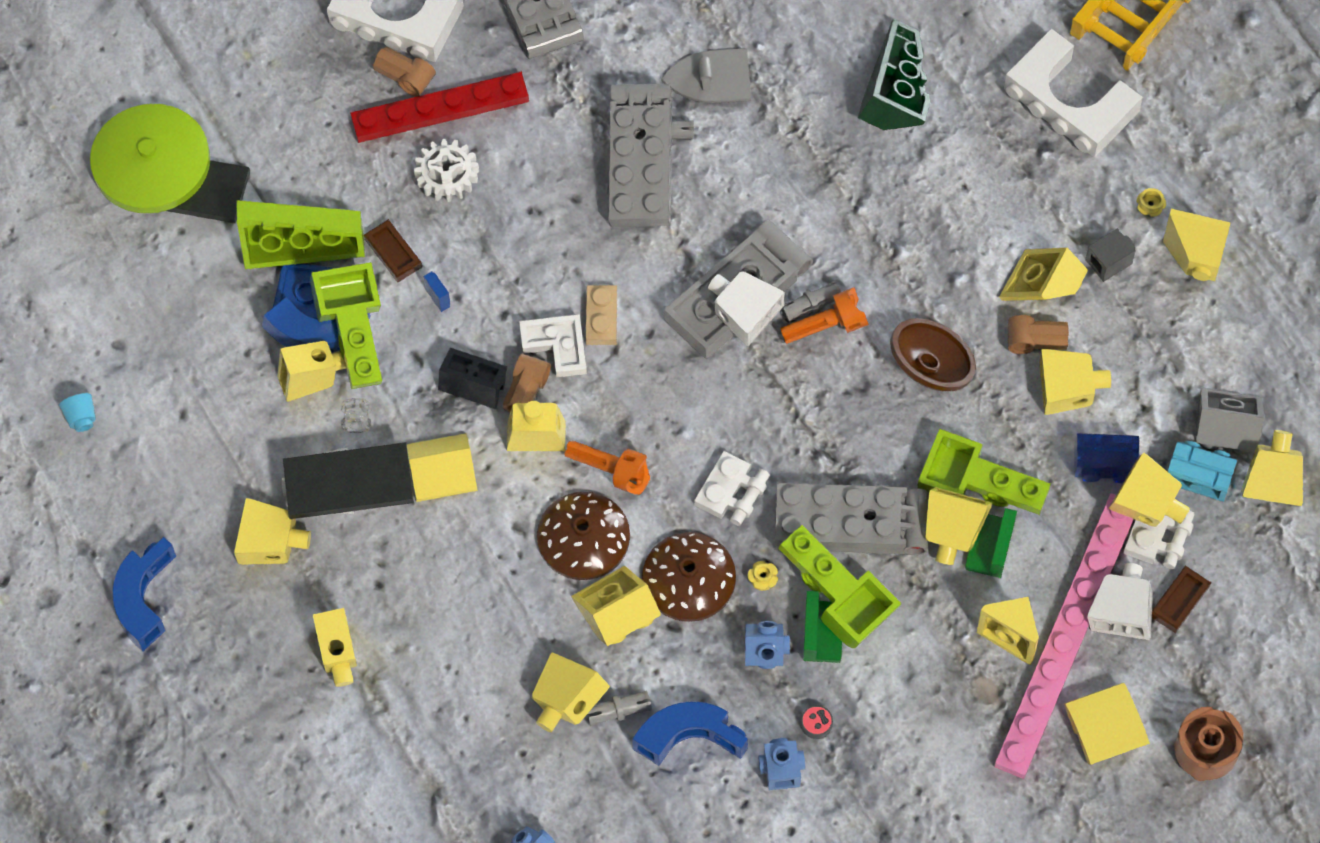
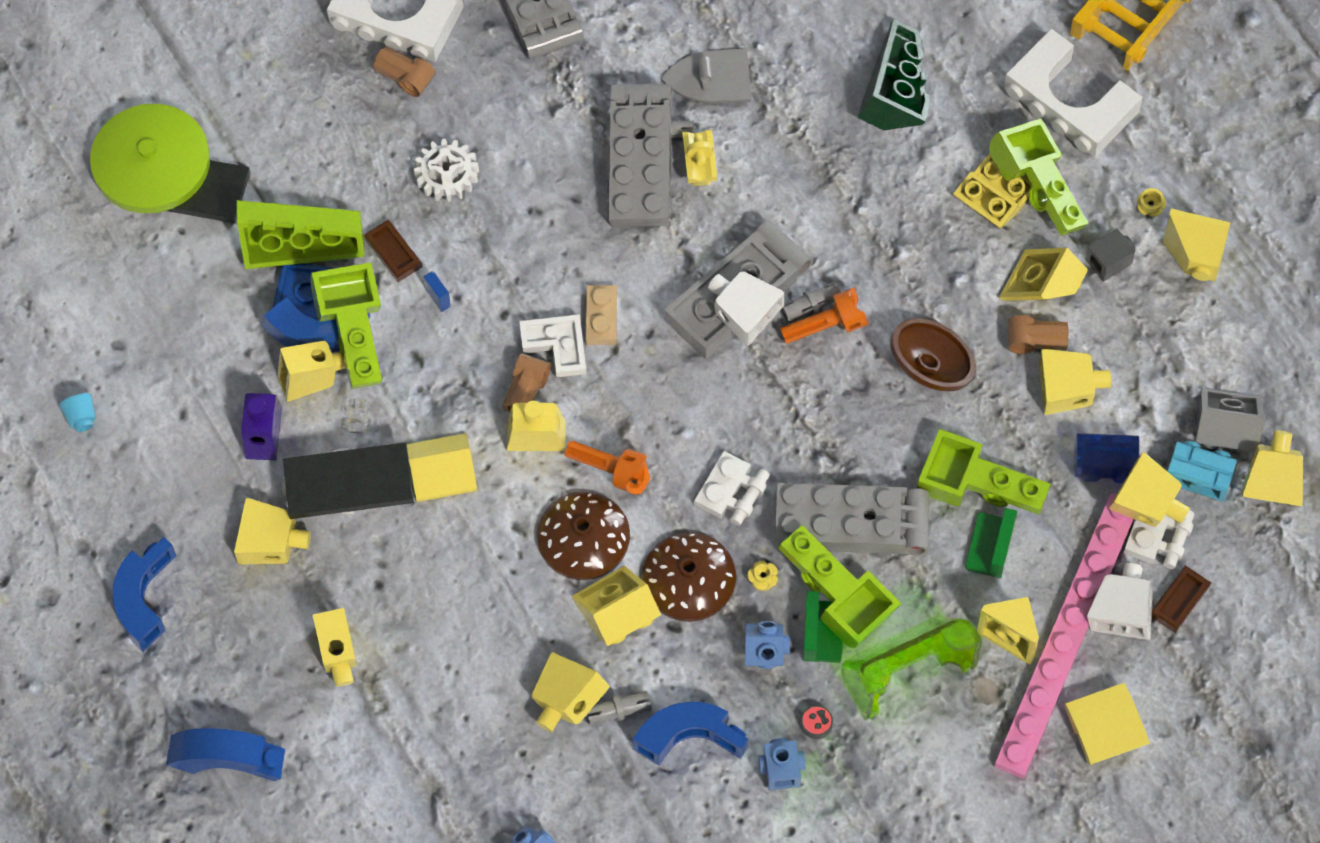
(226, 749): none -> blue arch
(263, 420): none -> dark purple torso
(439, 107): red plate -> none
(472, 377): black hinge -> none
(699, 157): none -> light yellow hips
(870, 670): none -> clear neon green windscreen
(954, 522): light yellow torso -> none
(992, 194): none -> light yellow slope
(1033, 152): none -> lime plate
(1214, 727): nougat brick -> none

